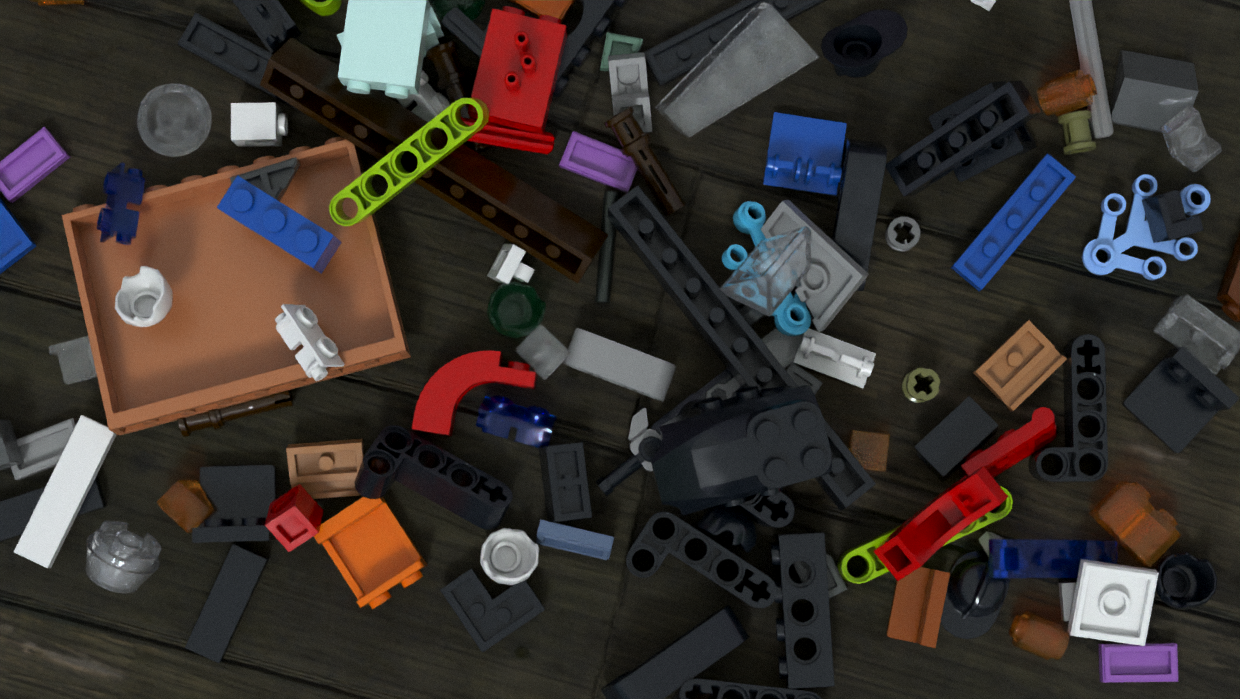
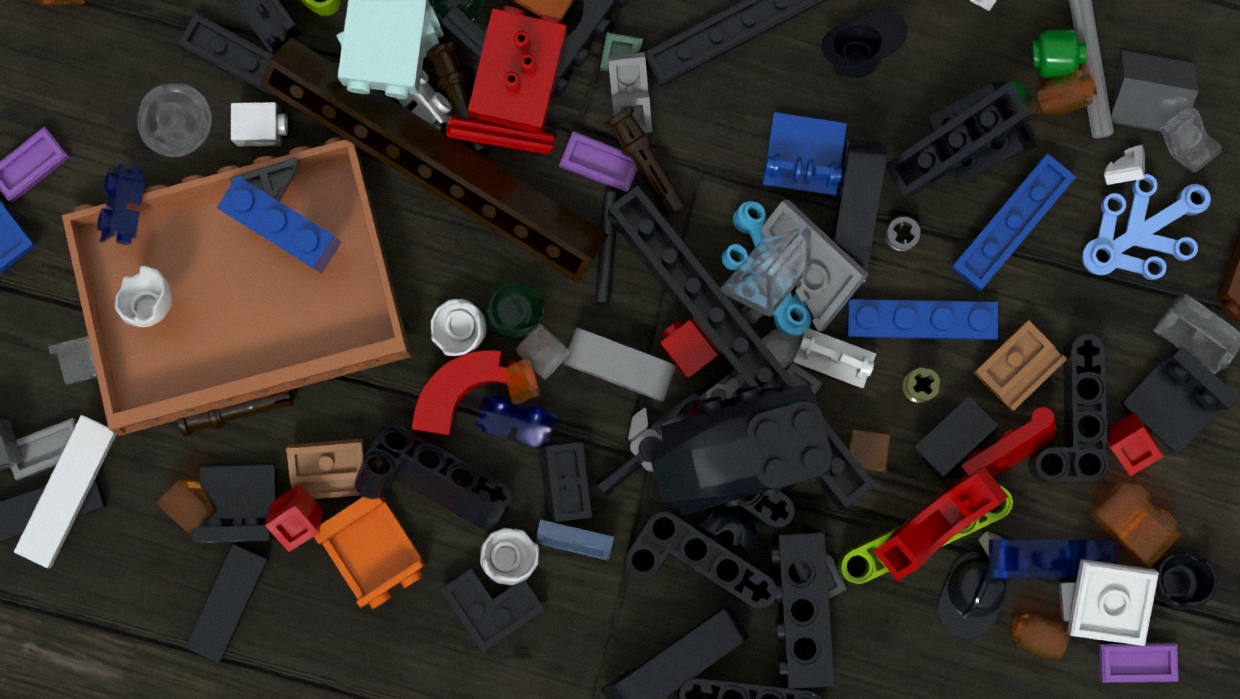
(120, 558): clear cone -> none
(299, 326): white hinge -> none
(392, 170): lime beam -> none
(458, 327): none -> white hair
(509, 265): white tile -> none
(521, 382): none -> clear orange slope
(687, 348): none -> red brick
(739, 68): clear wedge -> none
(918, 606): dark orange panel -> none
(922, 319): none -> blue plate
(1058, 53): none -> green head
(1077, 132): olive bush -> none
(1128, 167): none -> white tile
(1133, 444): none -> red brick
(1168, 218): black panel -> none

